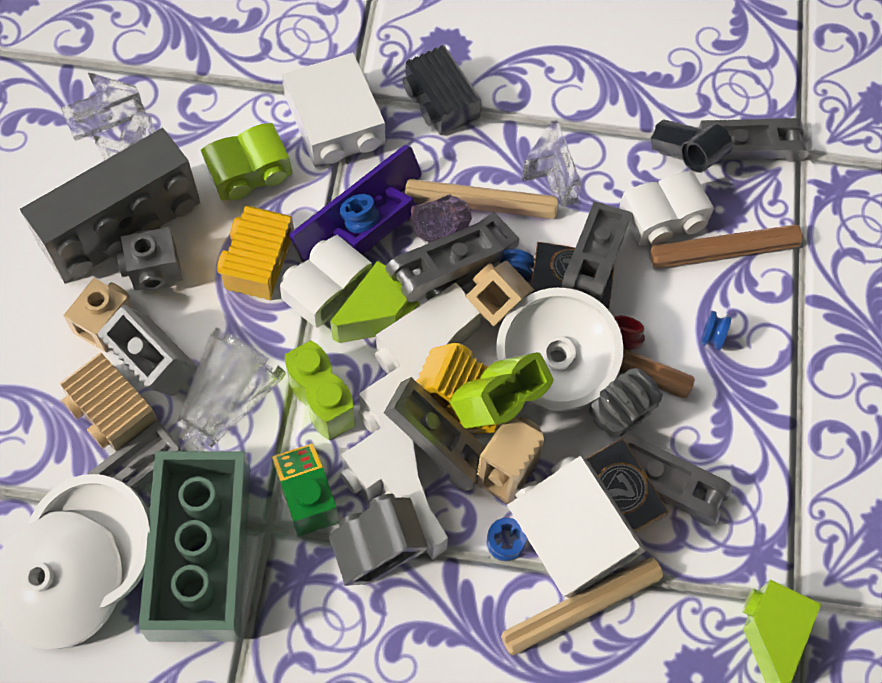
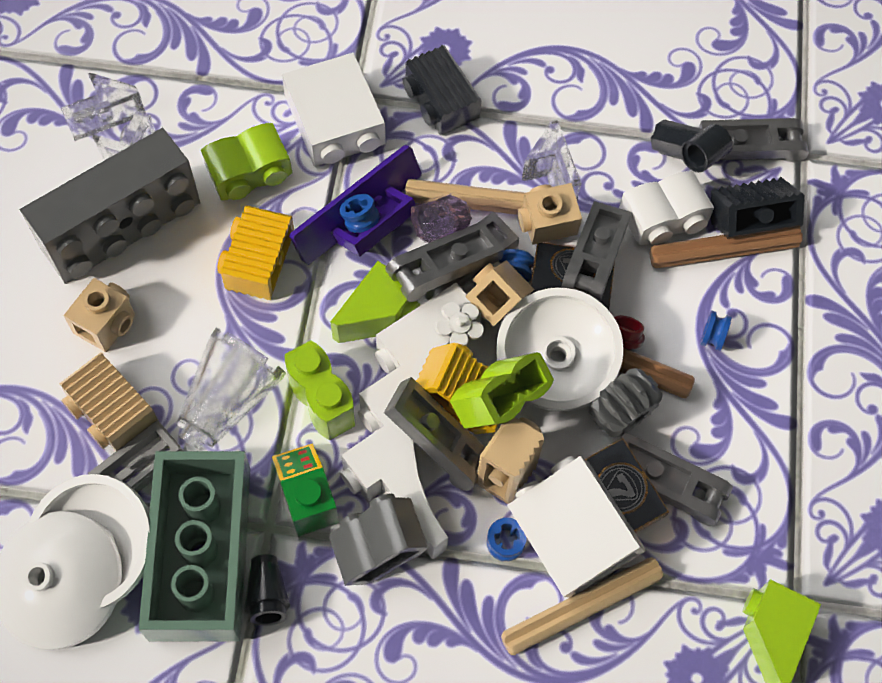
(147, 351): light grey brick -> none
(150, 259): flat silver brick -> none
(266, 592): none -> black cone
(324, 281): white brick -> none
(459, 323): none -> white plant
(550, 213): none -> tan brick
(757, 208): none -> black brick

